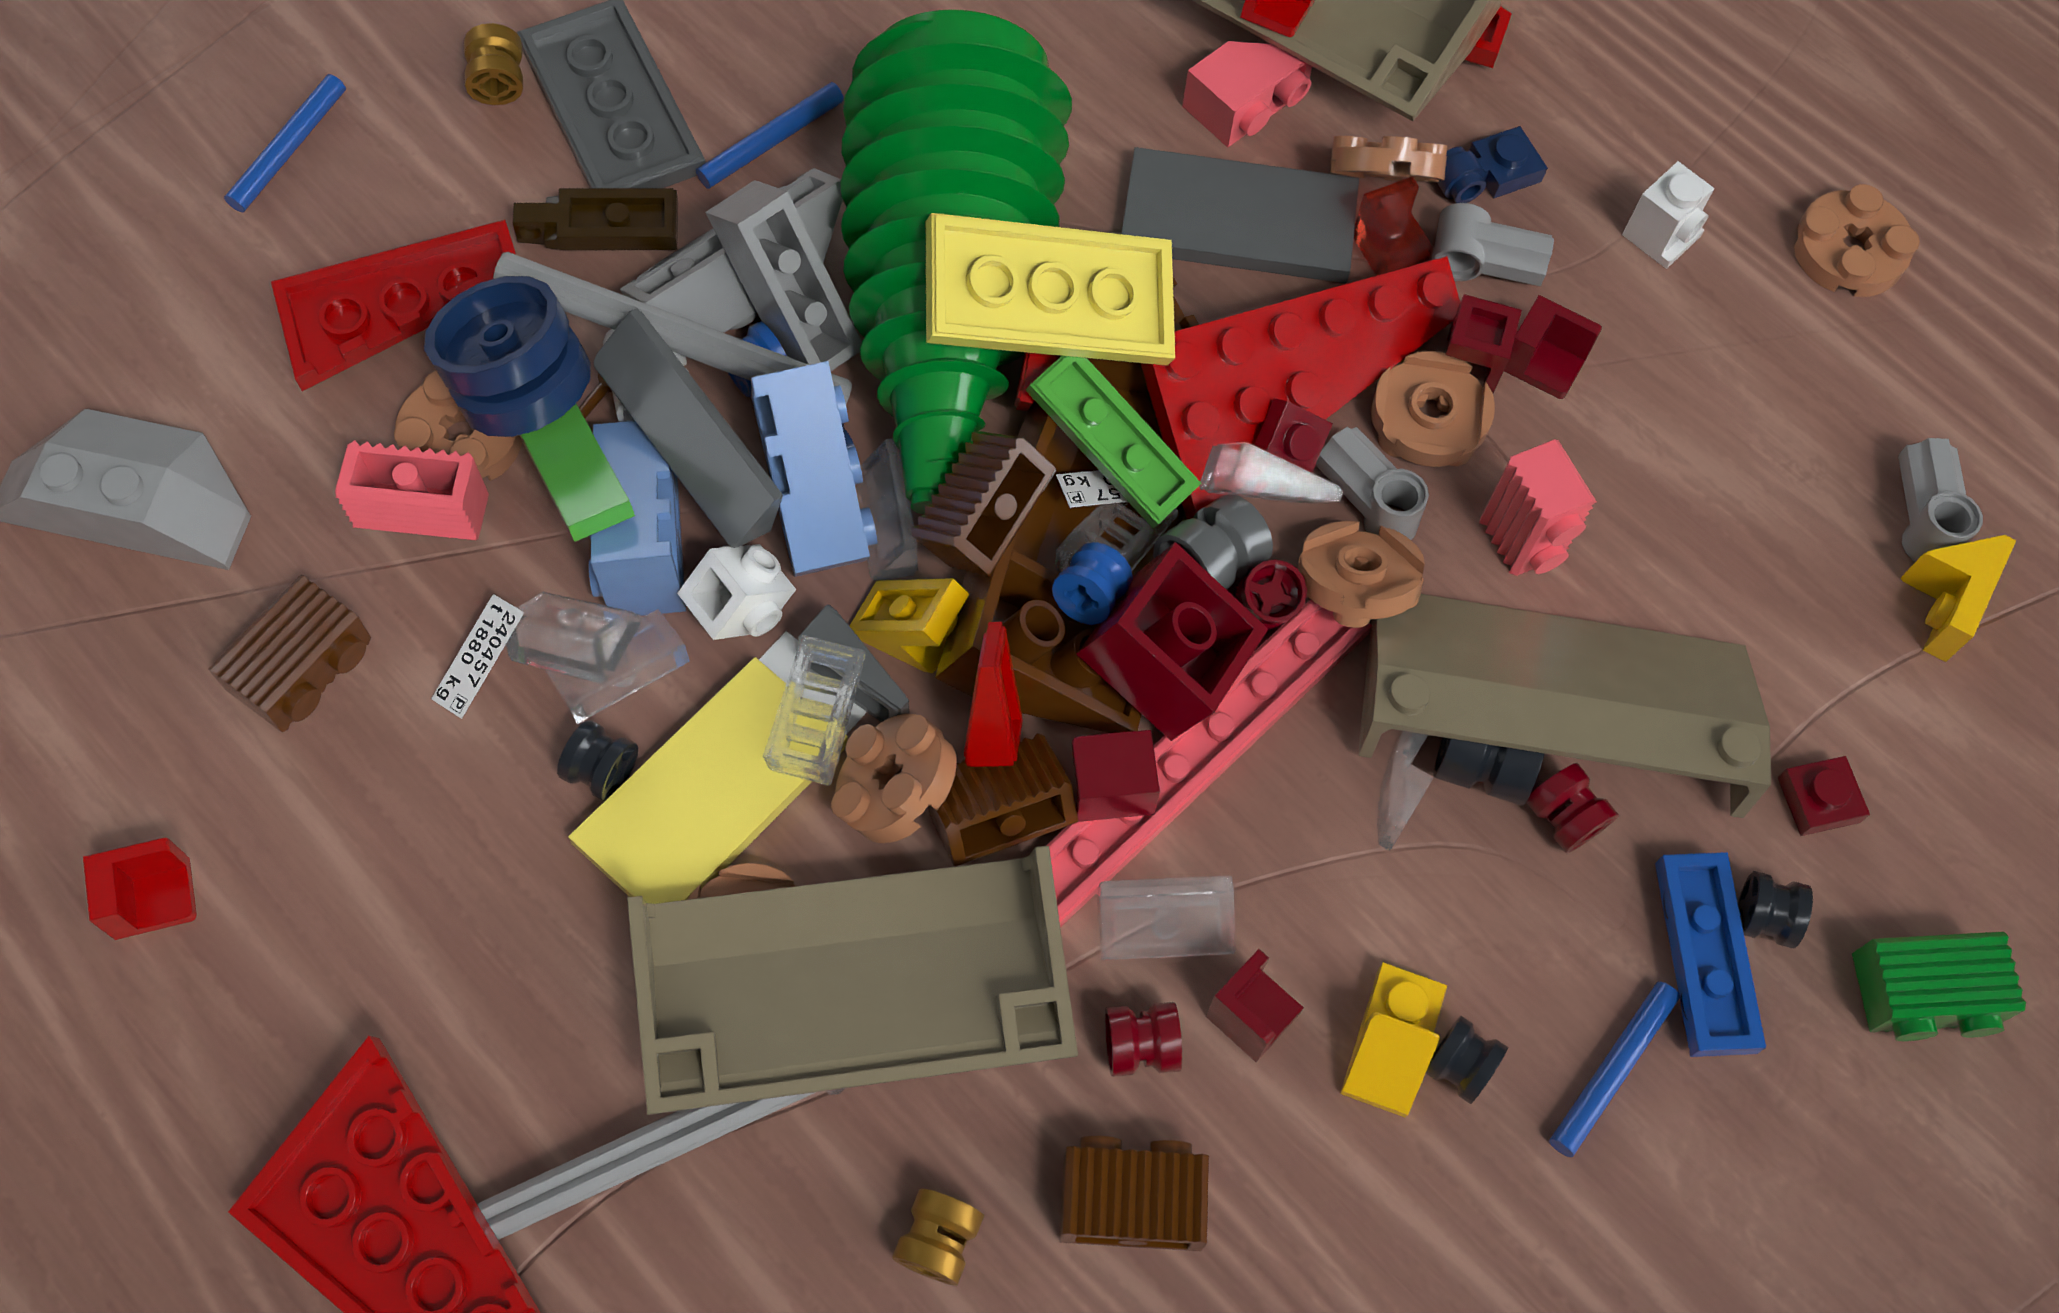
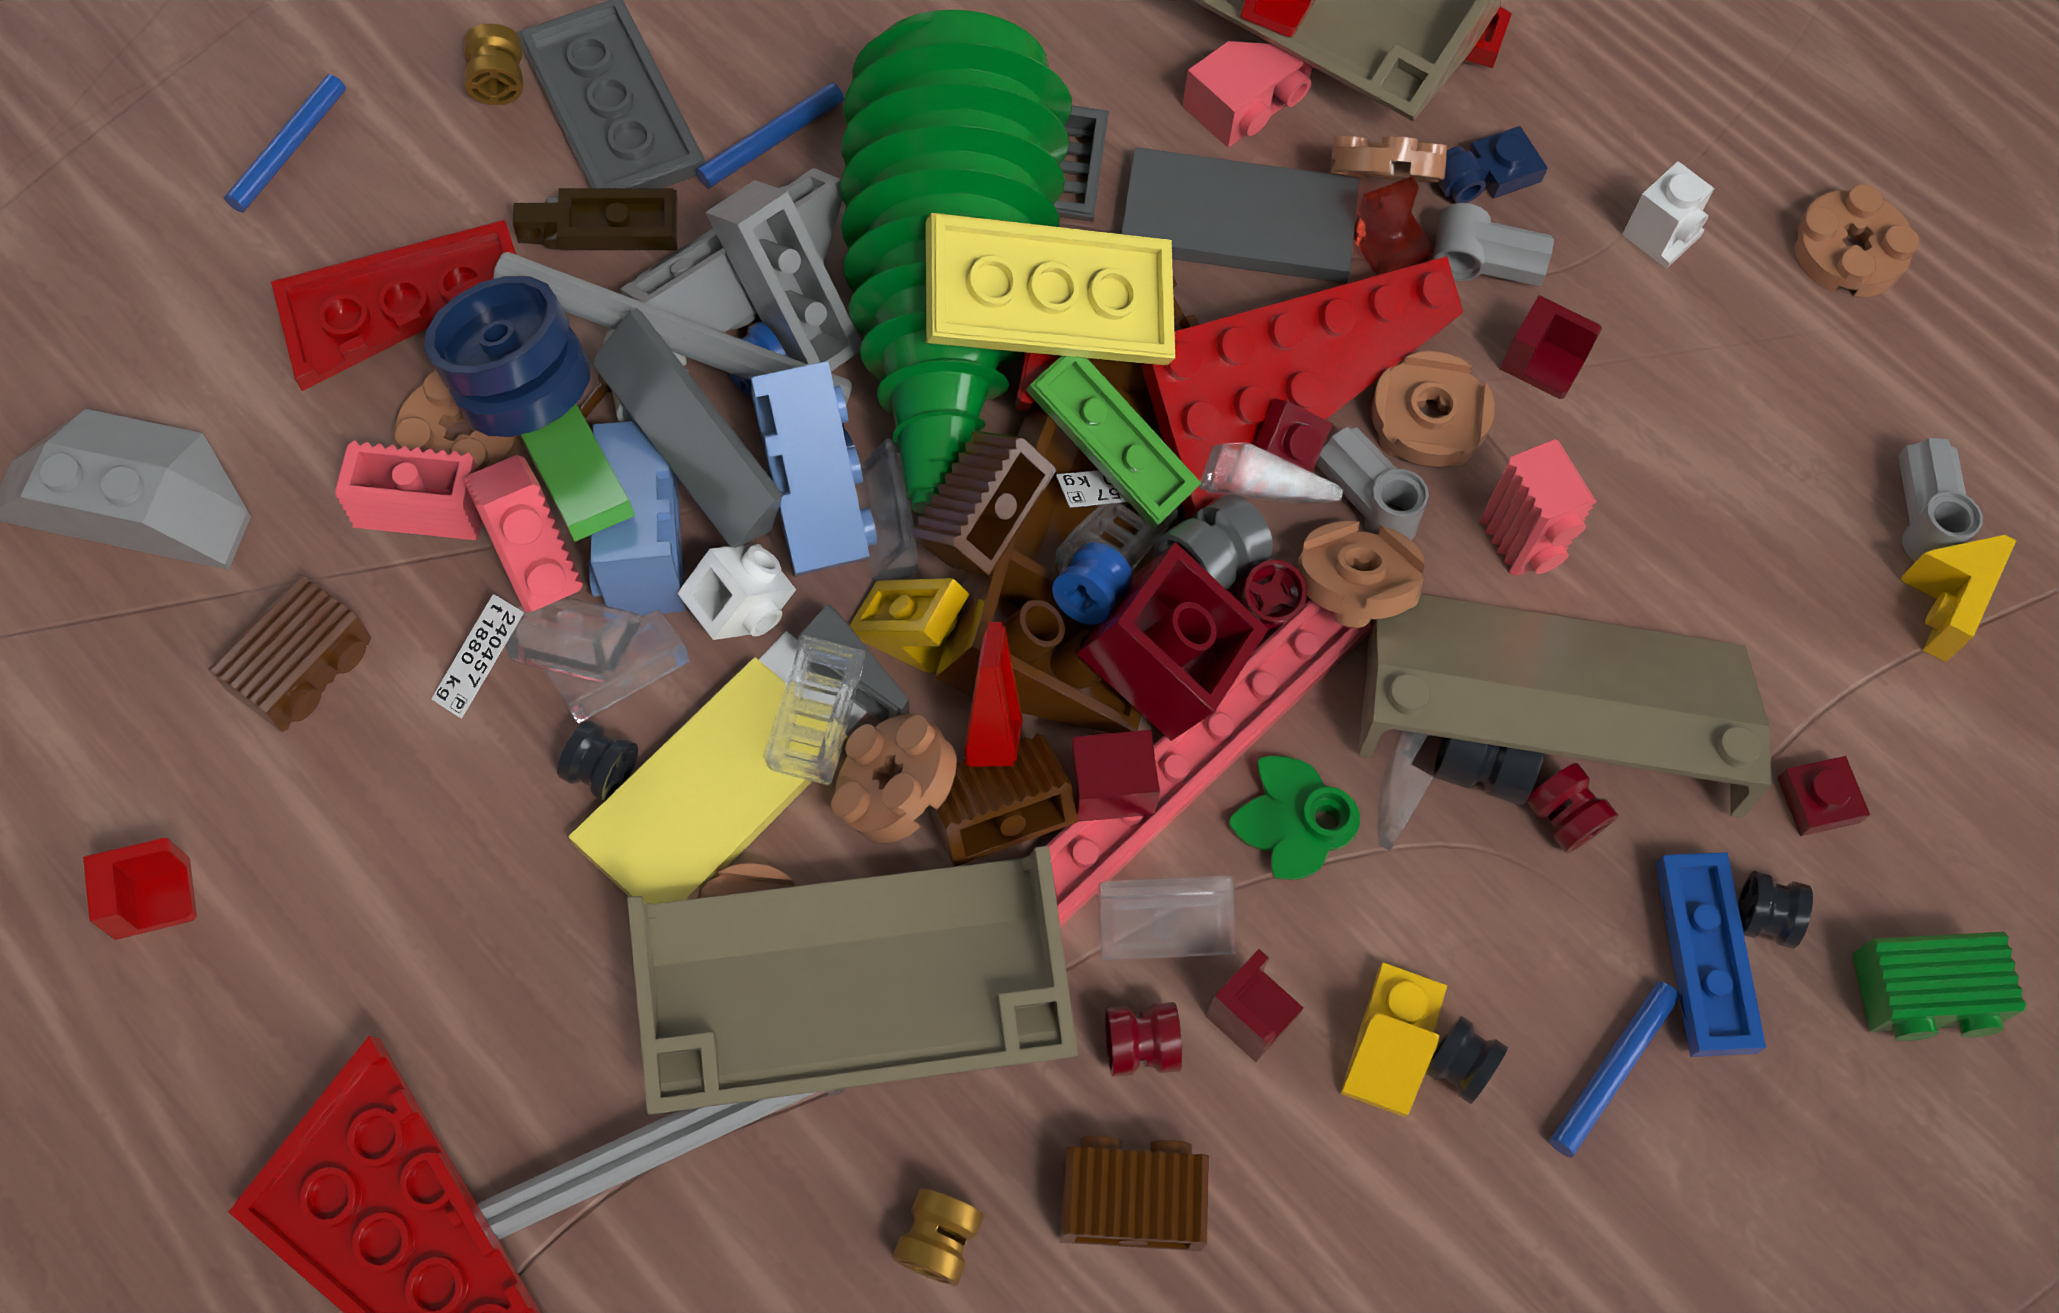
(524, 532): none -> coral brick
(1088, 124): none -> dark grey slope
(1286, 818): none -> green plate
(1484, 335): dark red panel -> none

